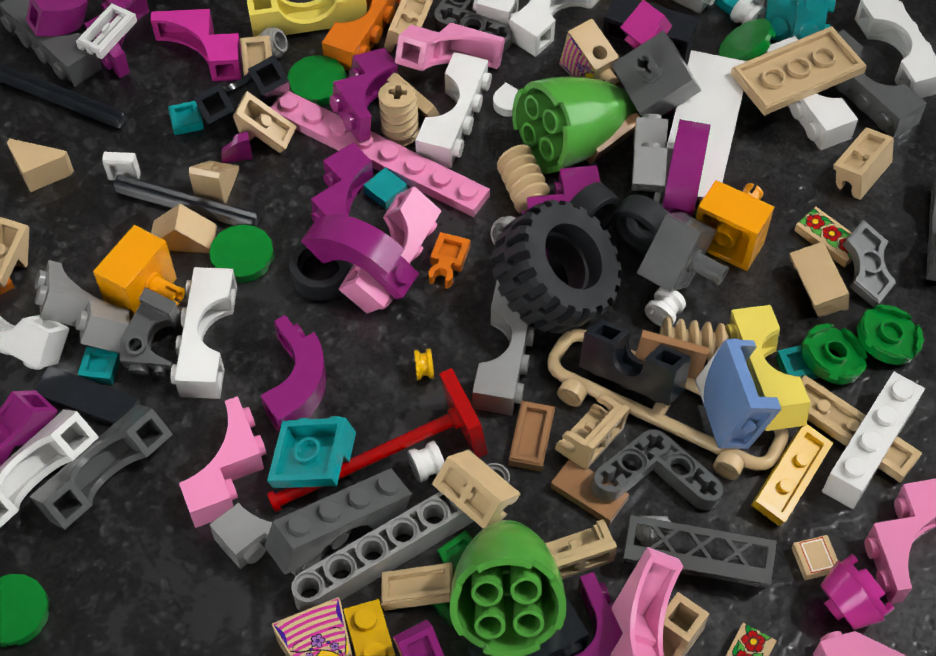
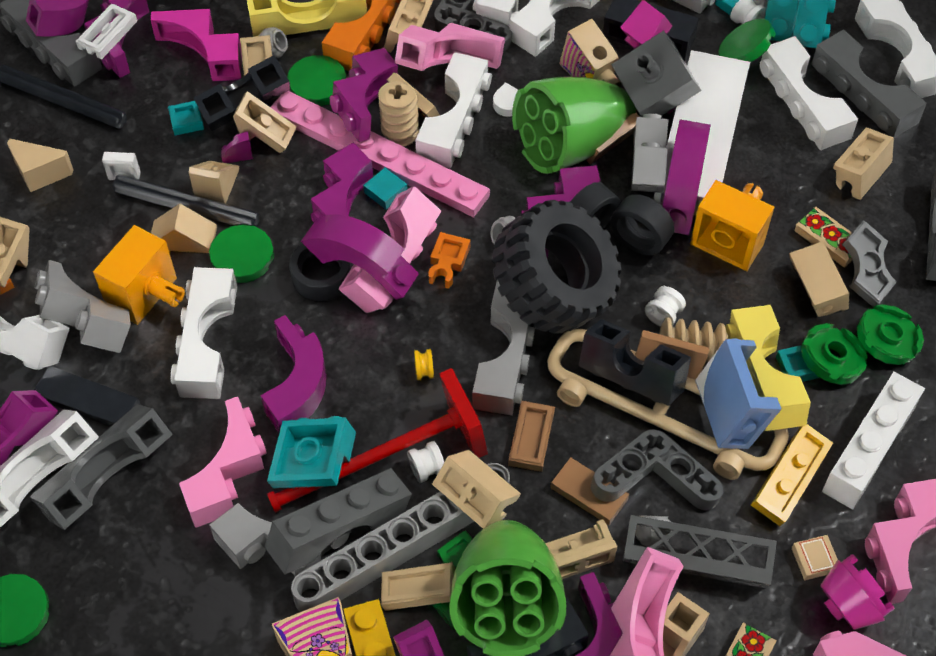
(99, 365): teal tile -> none
(151, 316): dark grey tile -> none
(521, 175): tan piece -> none
(593, 432): tan hinge -> none
(680, 253): dark grey brick -> none
(798, 70): tan tile -> none
(843, 420): tan plate -> none

